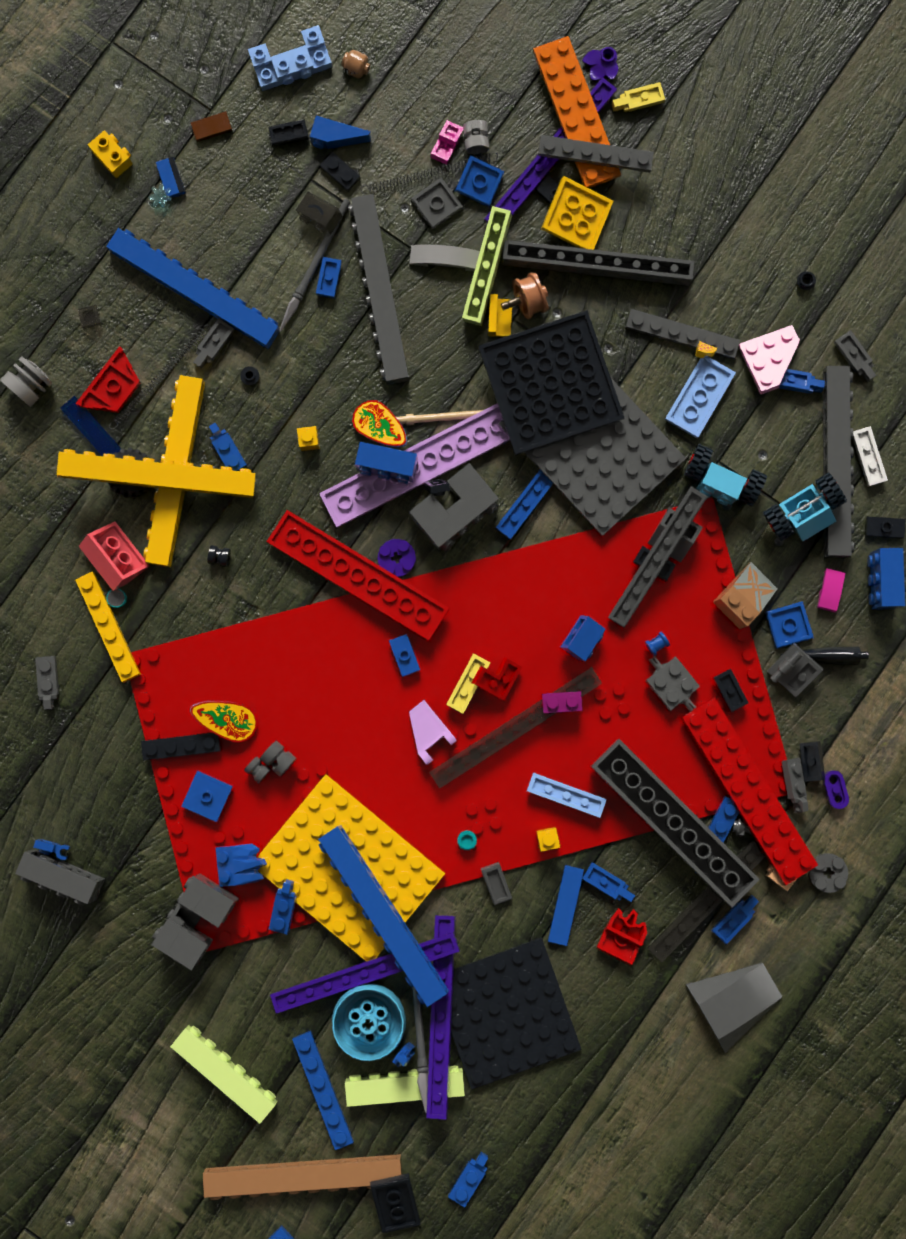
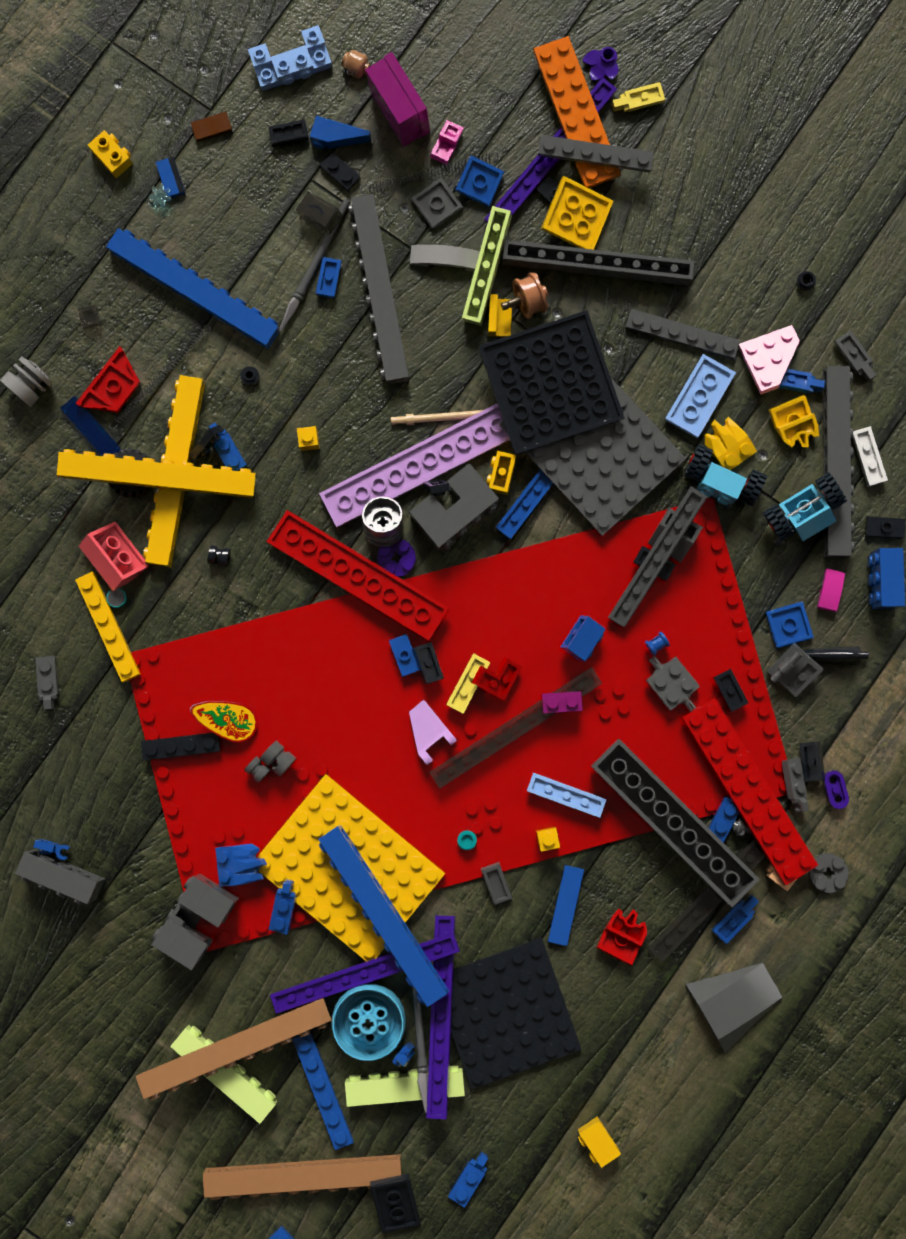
(207, 796): blue plate -> none
(211, 438): none -> black plate
(213, 343): dark grey hinge -> none
(233, 1048): none -> medium nougat brick
(379, 424): shield -> none
(379, 513): none -> dark grey wheel
(386, 462): blue brick -> none
(398, 99): none -> magenta container
(428, 663): none -> black plate
(476, 134): light grey wheel -> none
(503, 468): none -> yellow brick
(599, 1142): none -> yellow brick
(607, 882): blue hinge -> none
(704, 350): yellow tile -> none
(729, 444): none -> yellow plate
(745, 596): medium nougat slope -> none
(795, 421): none -> yellow plate

